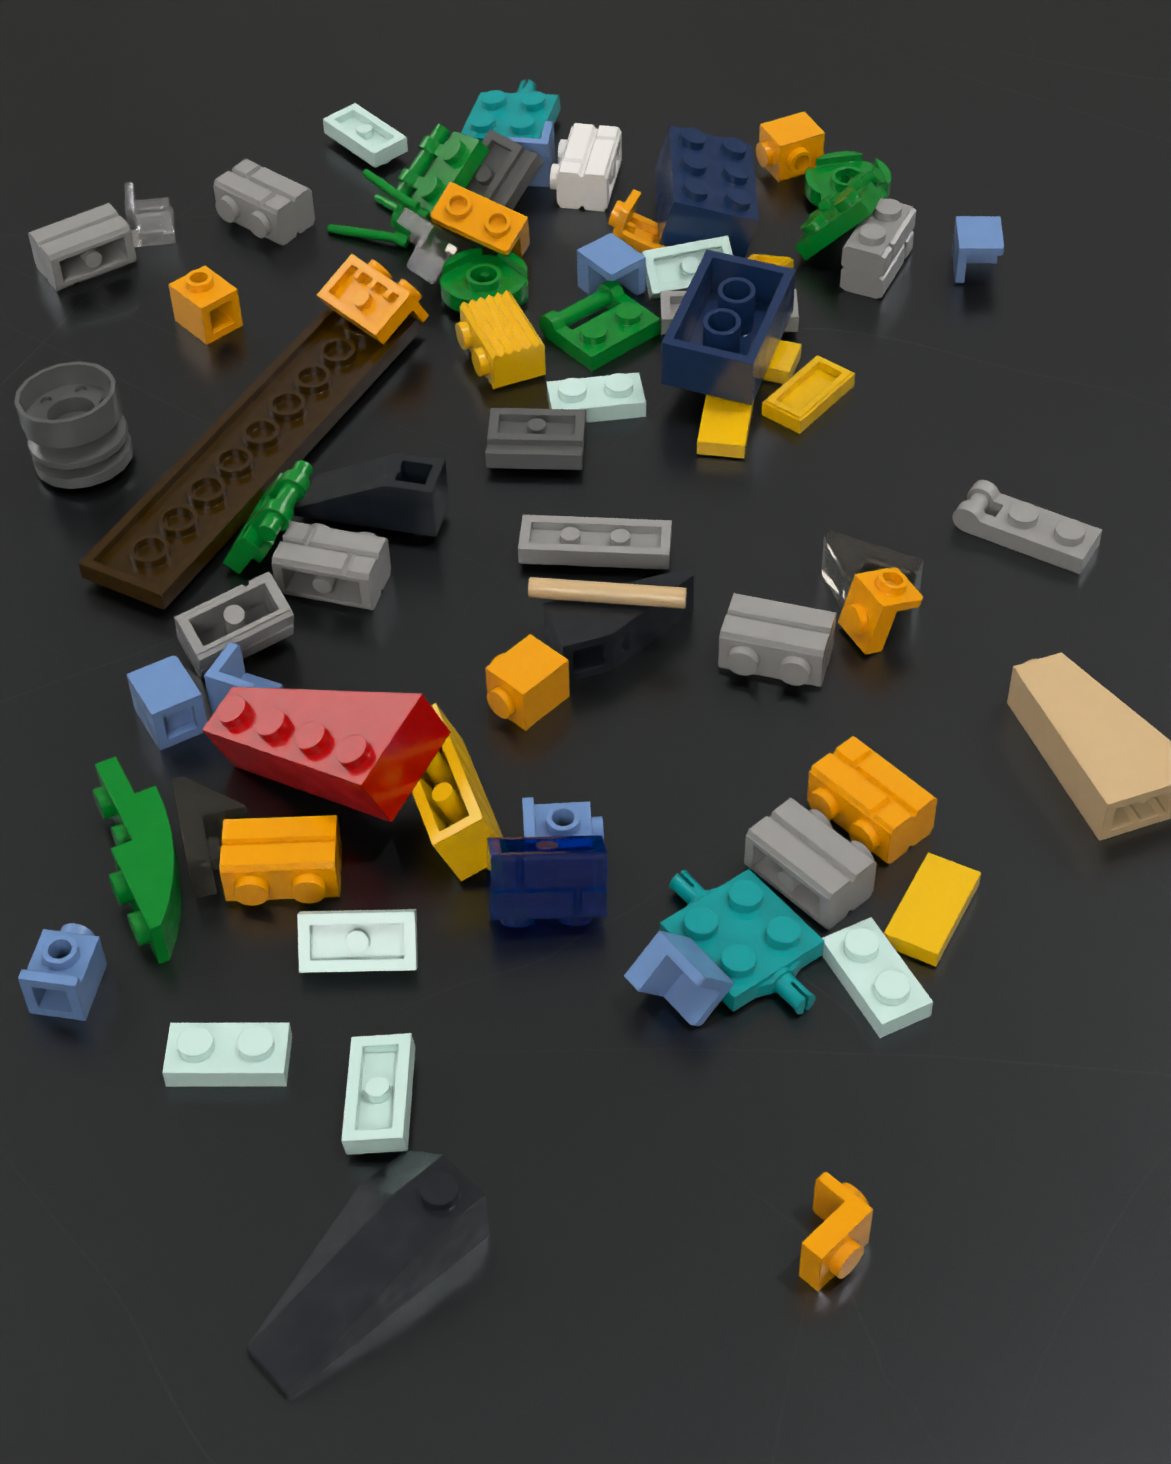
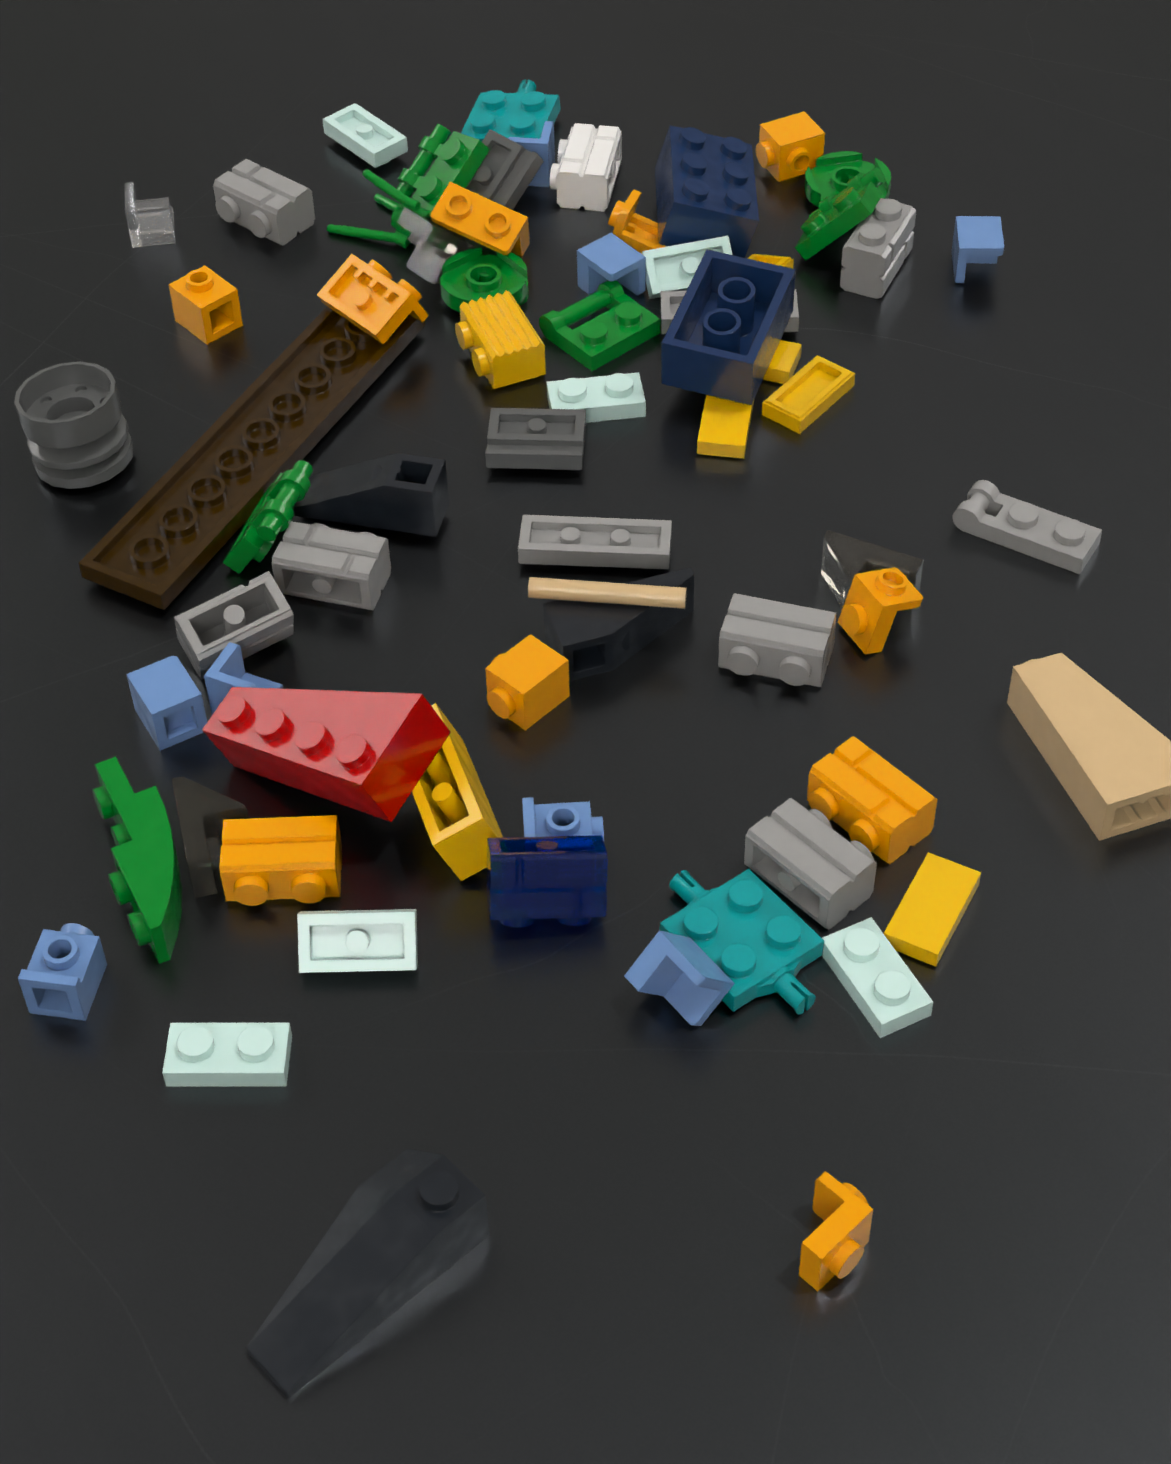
(82, 246): light grey brick -> none
(378, 1094): light aqua plate -> none

